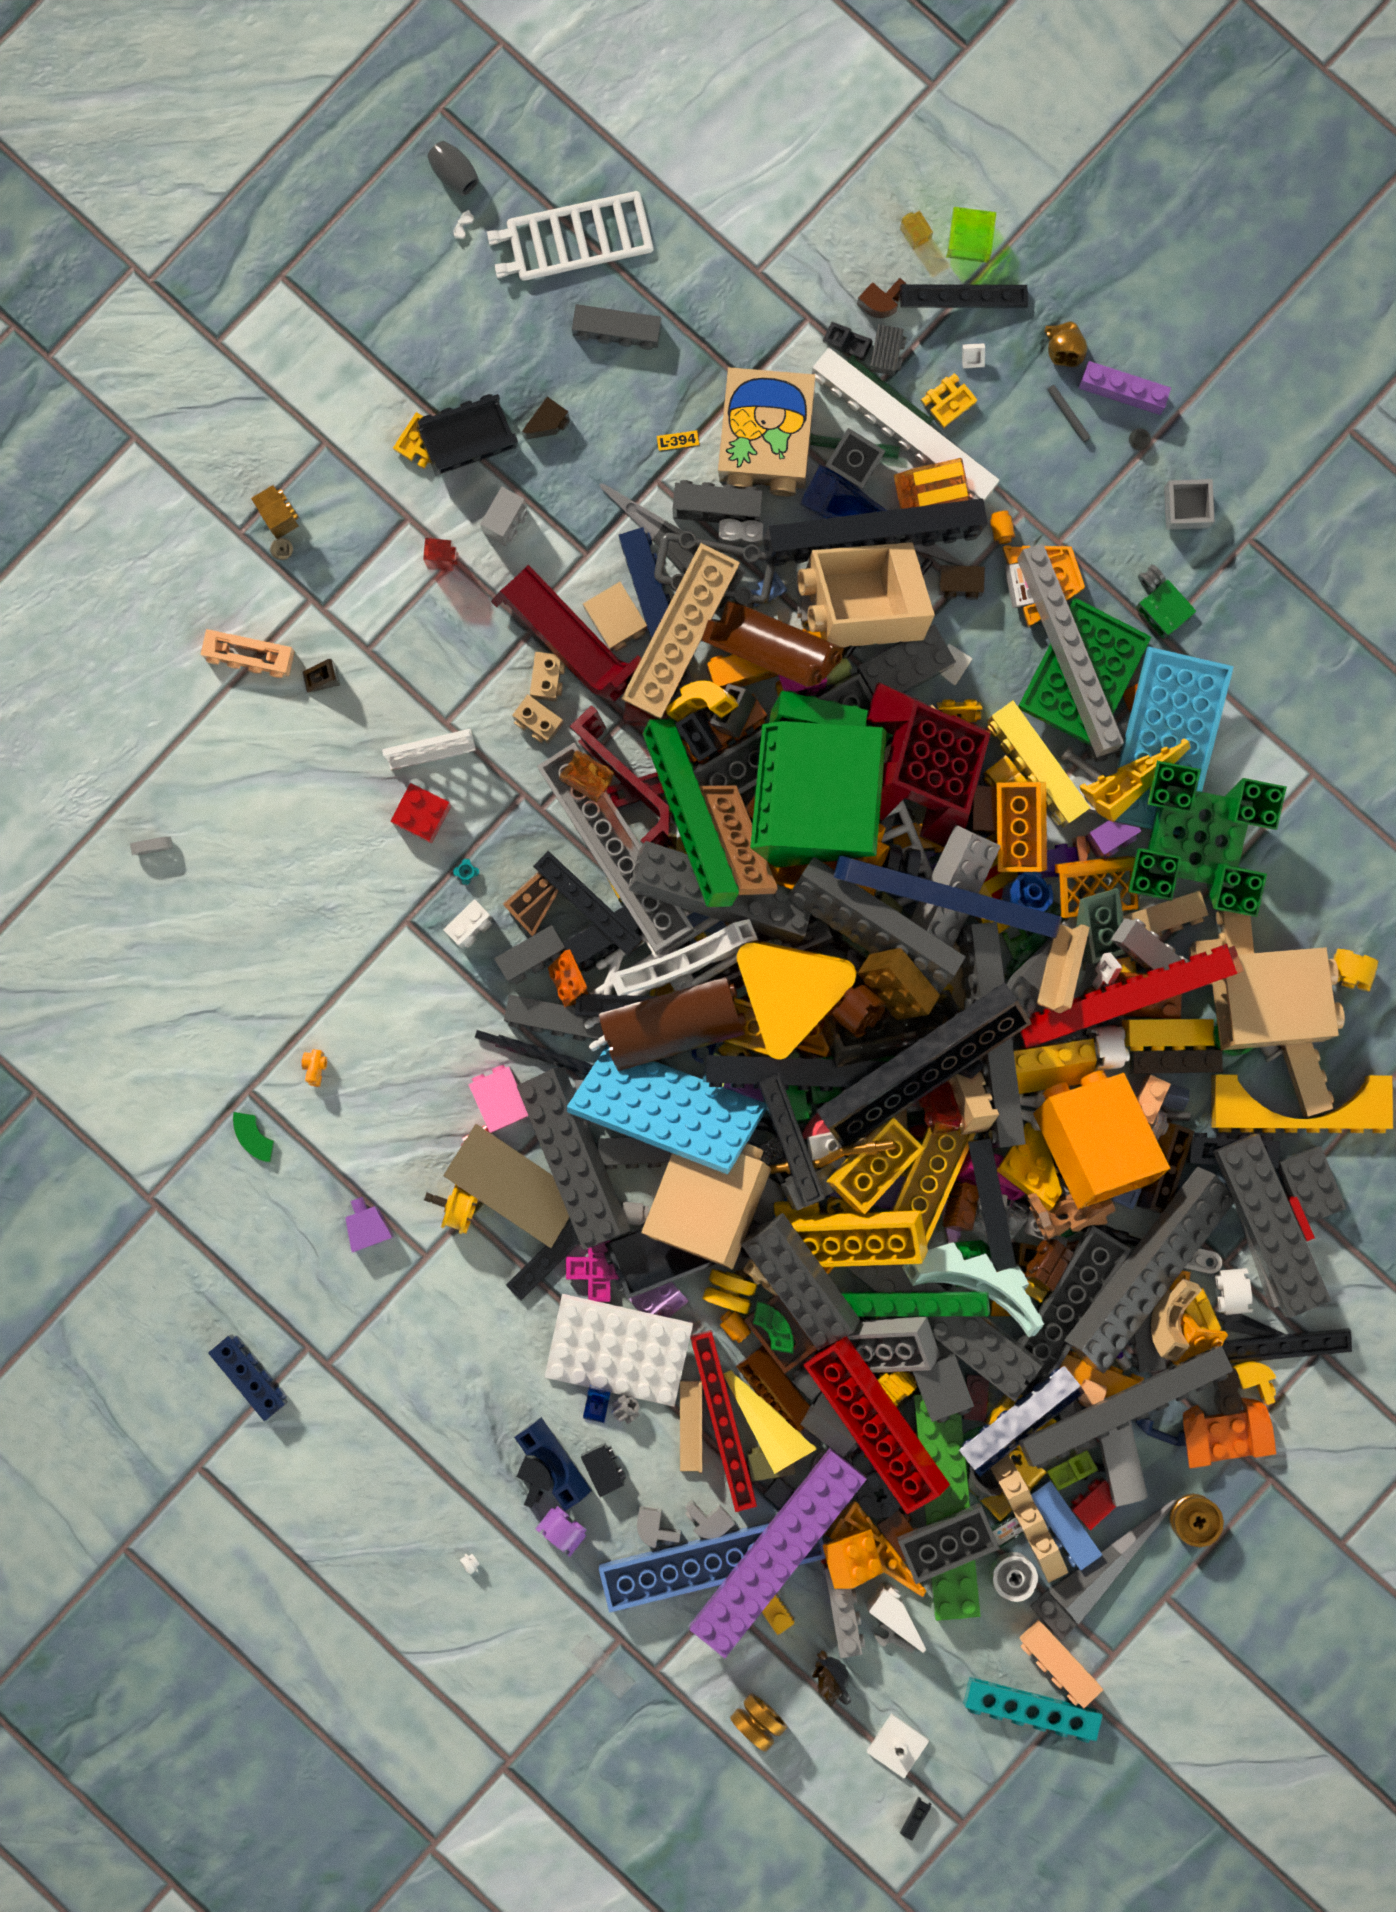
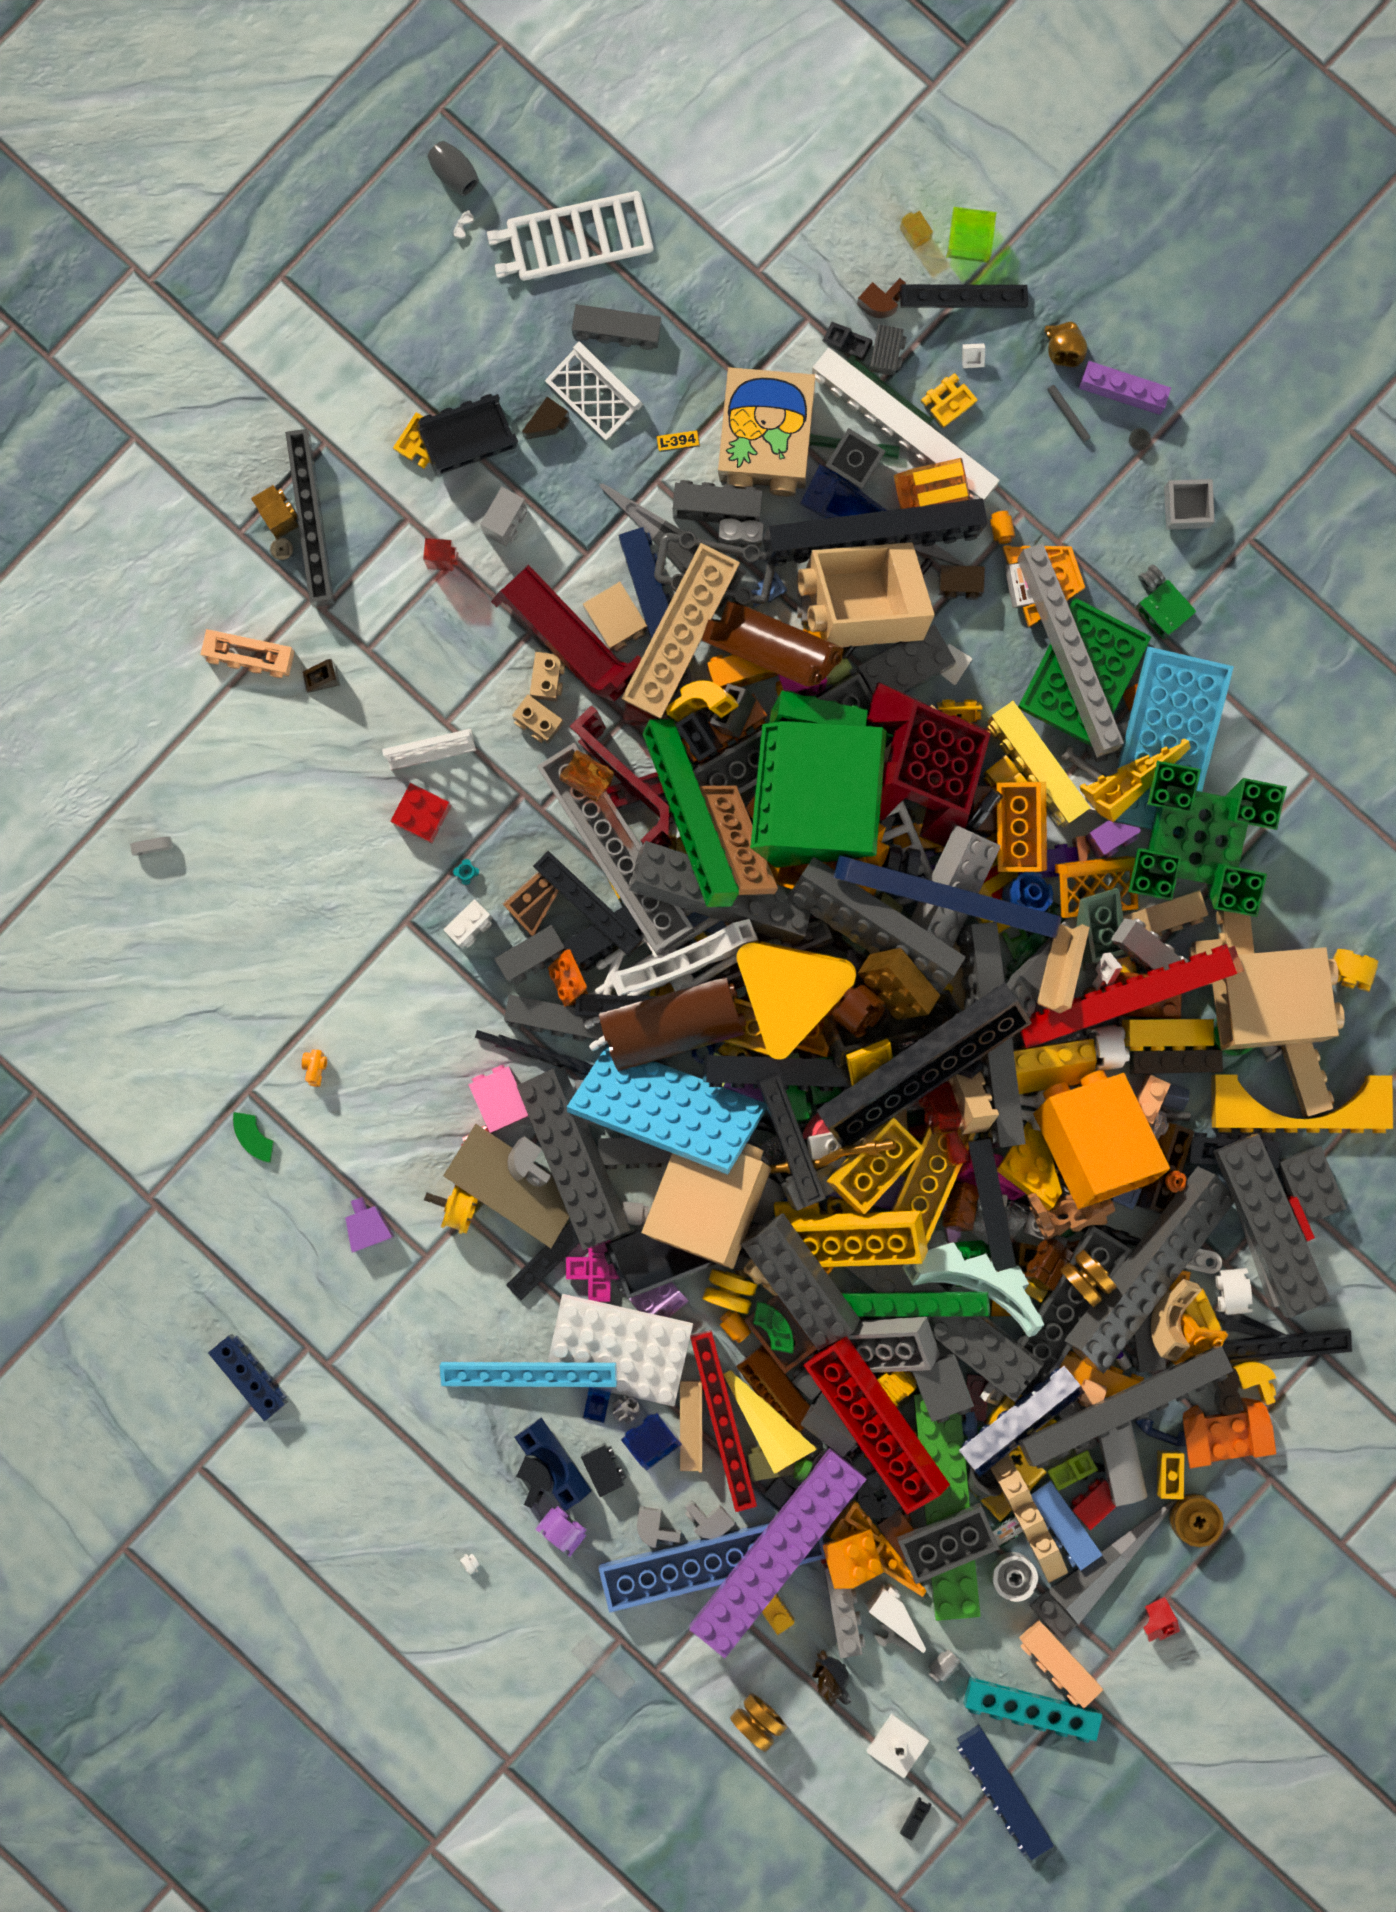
(310, 518): none -> dark grey brick
(521, 1163): none -> light grey brick
(528, 1374): none -> medium azure plate
(611, 382): none -> white fence
(651, 1441): none -> clear blue slope
(802, 1469): none -> bright green tile
(868, 1059): none -> yellow tile
(944, 1666): none -> light grey brick
(956, 1149): none -> clear red cone
(970, 1427): none -> medium blue plate
(984, 809): none -> black axle
(992, 1394): none -> white plate
(1005, 1793): none -> dark blue brick
(1088, 1278): none -> pearl gold wheel
(1161, 1621): none -> red brick
(1170, 1181): none -> orange plate
(1170, 1474): none -> yellow brick

